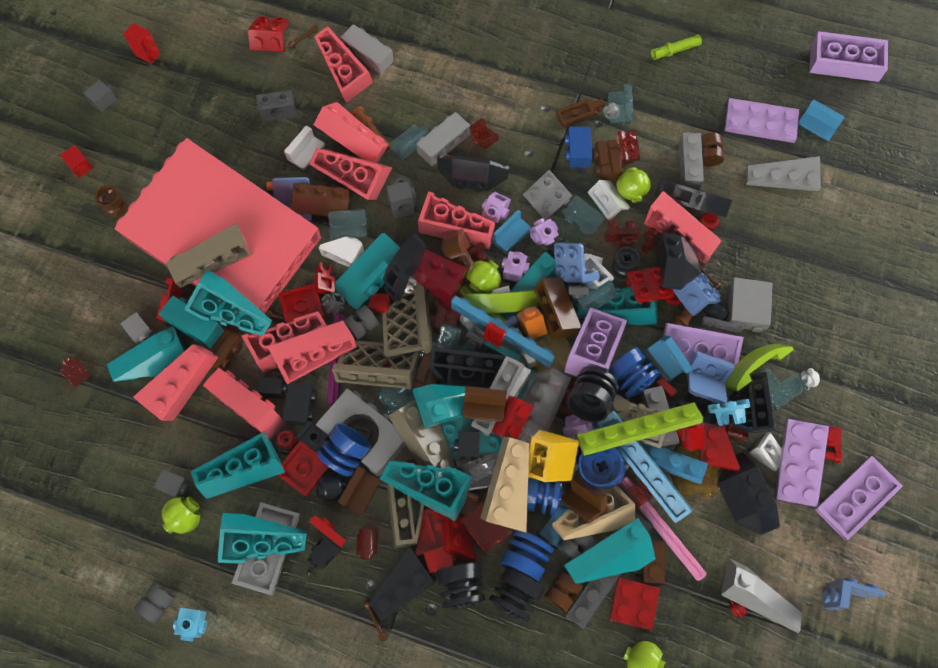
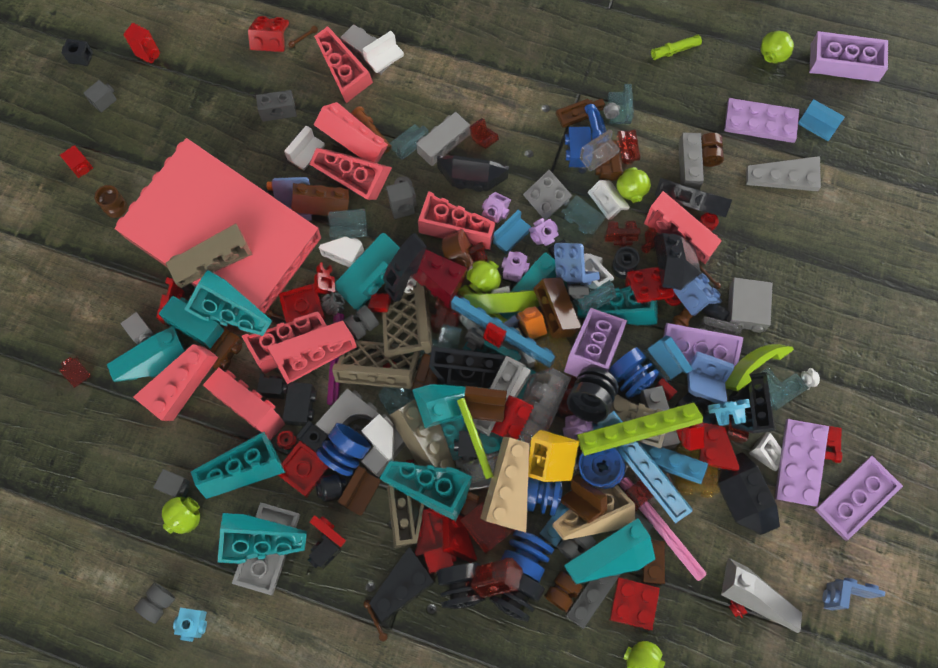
(77, 52): none -> black brick
(367, 544): clear red brick -> none
(381, 436): none -> white slope
(382, 52): none -> white panel
(475, 438): none -> lime bar
(497, 577): none -> clear red brick
(596, 120): none -> blue plate
(599, 151): none -> clear panel
(777, 46): none -> lime plant

